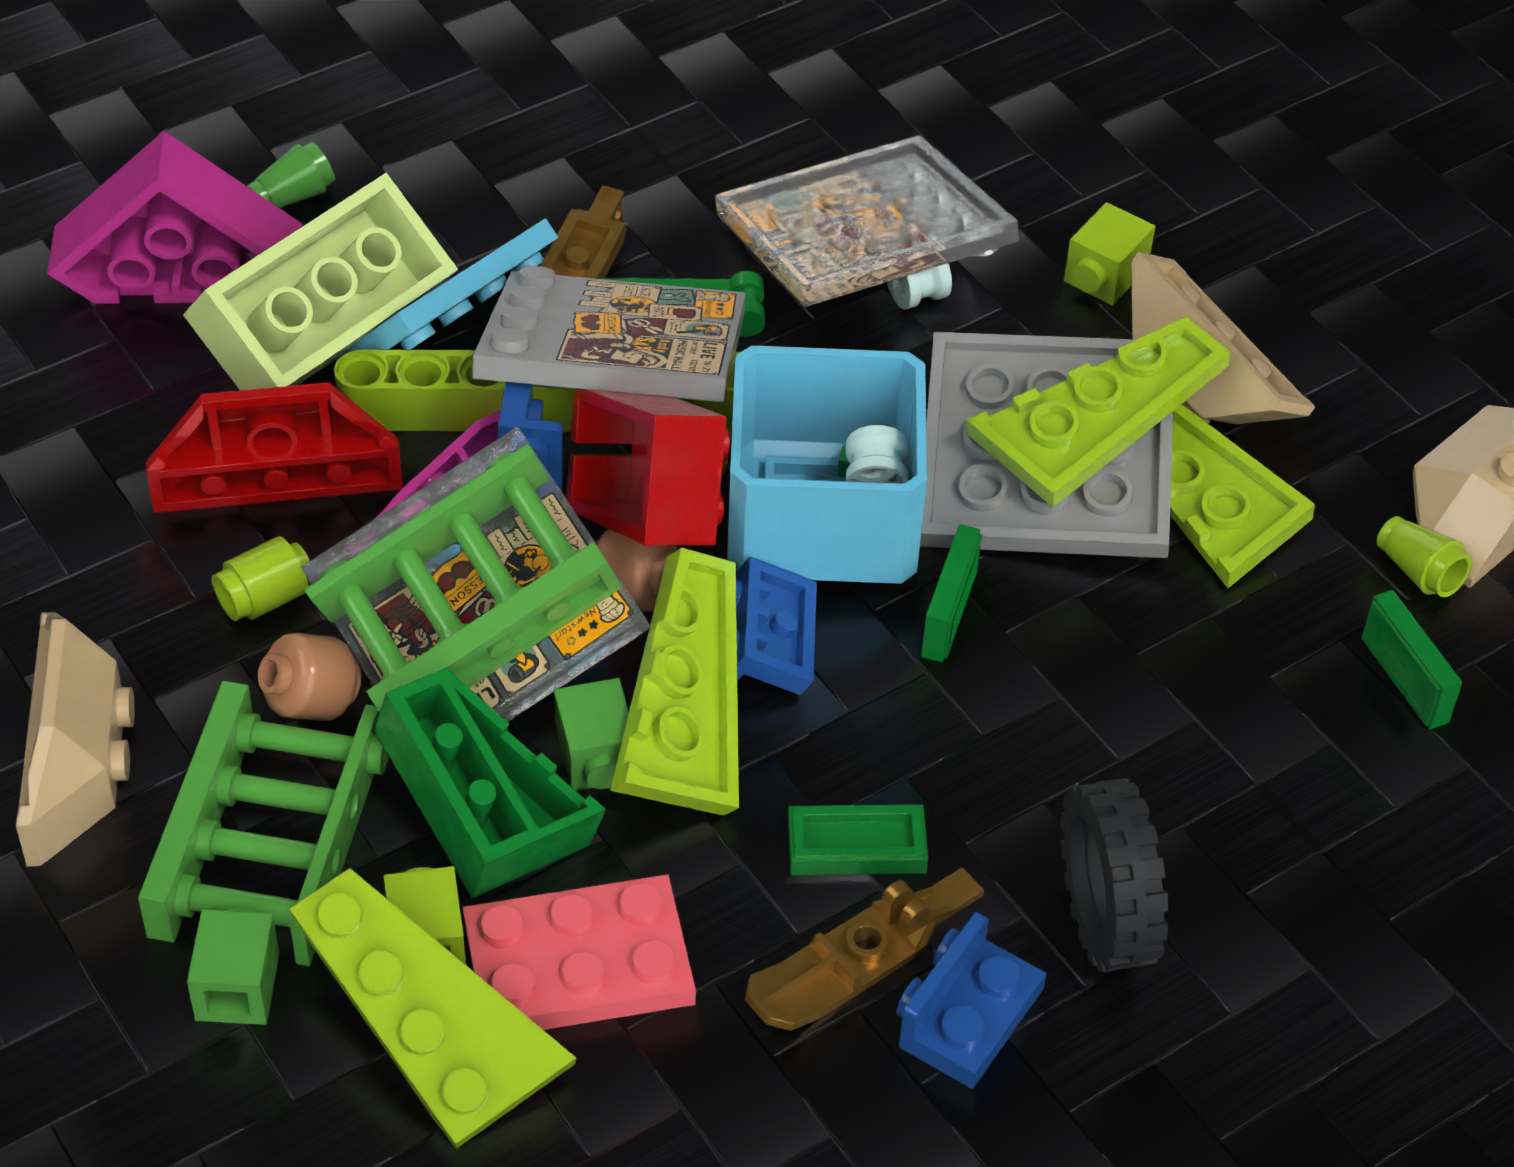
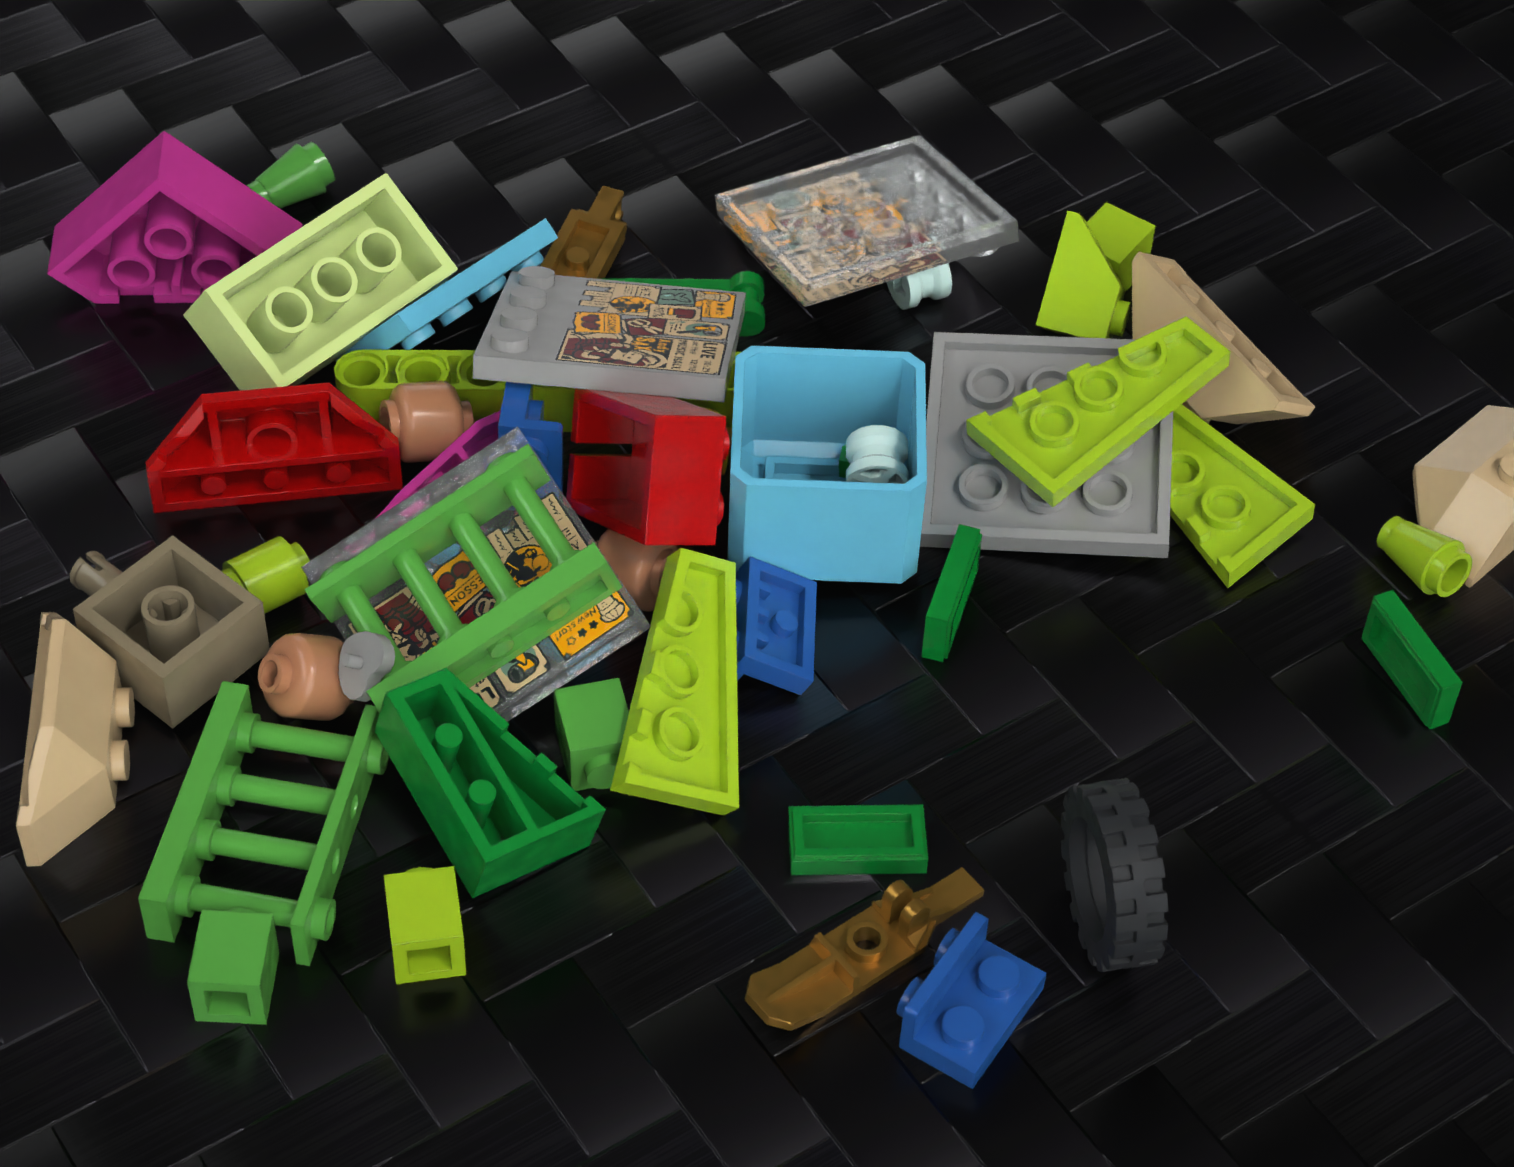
(170, 626): none -> dark tan brick
(363, 663): none -> light grey piece
(425, 418): none -> nougat head
(436, 1018): lime wing -> none
(584, 952): coral plate -> none
(1082, 288): none -> lime slope

